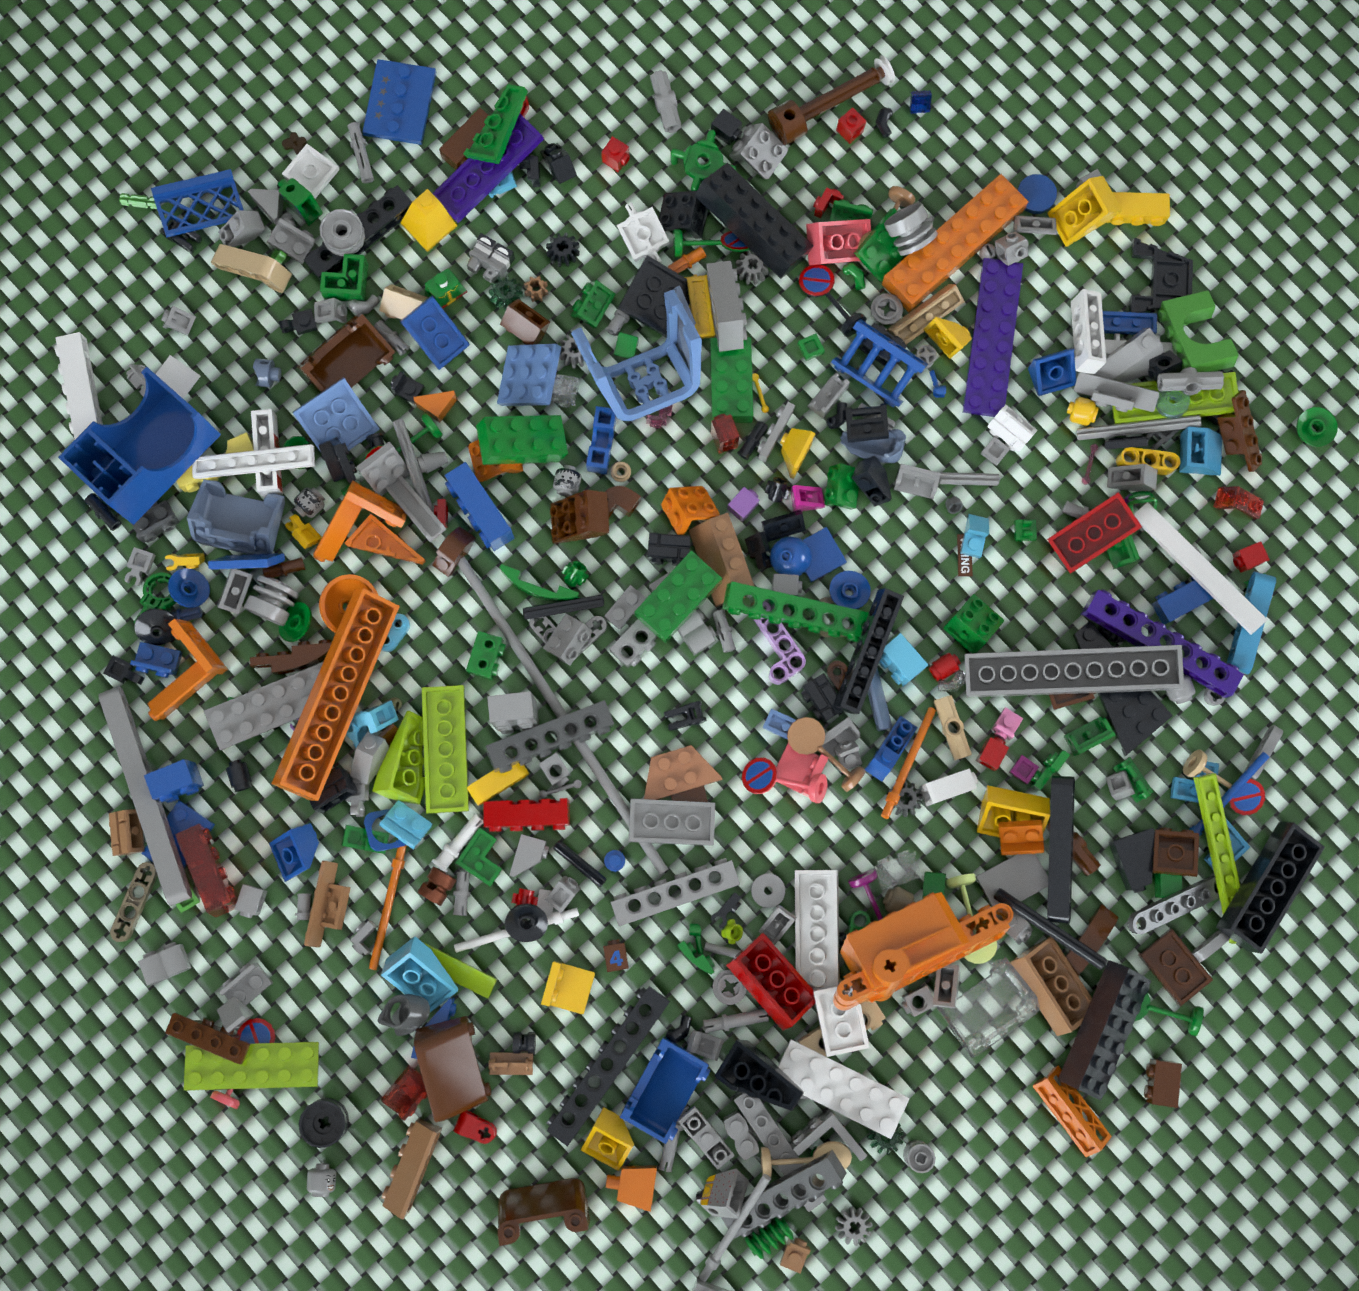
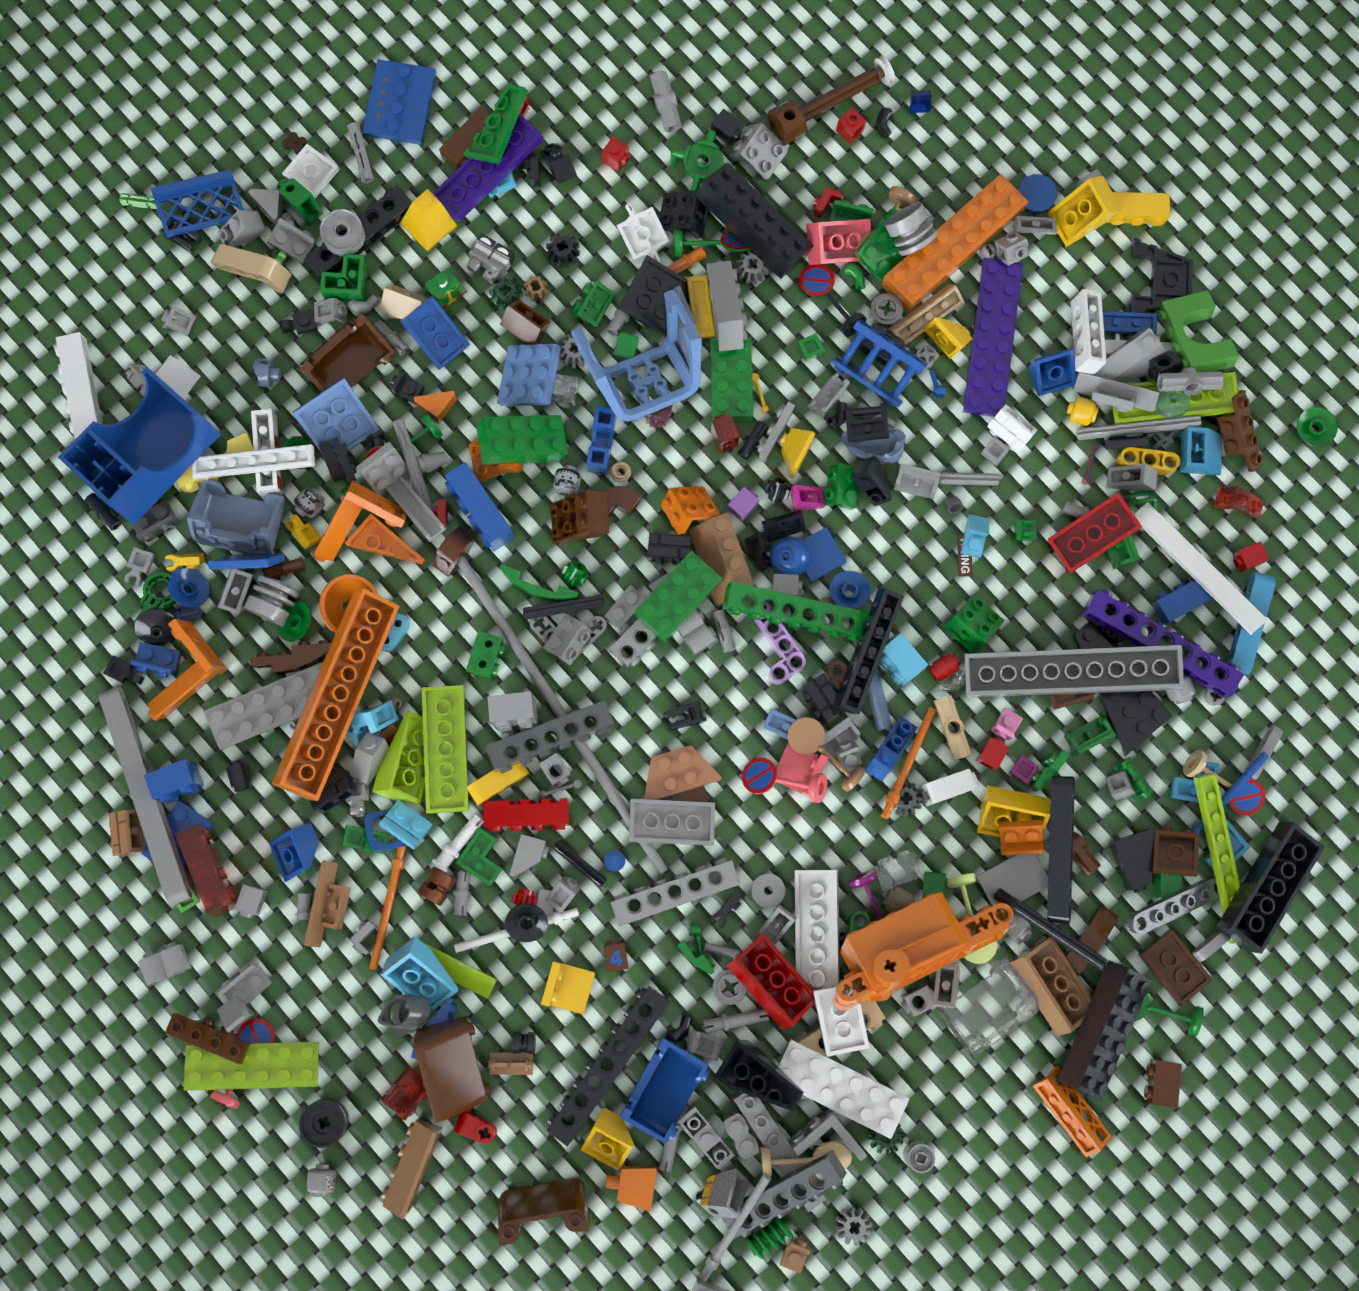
(131, 900): dark tan beam -> none
(737, 931): lime plate -> none

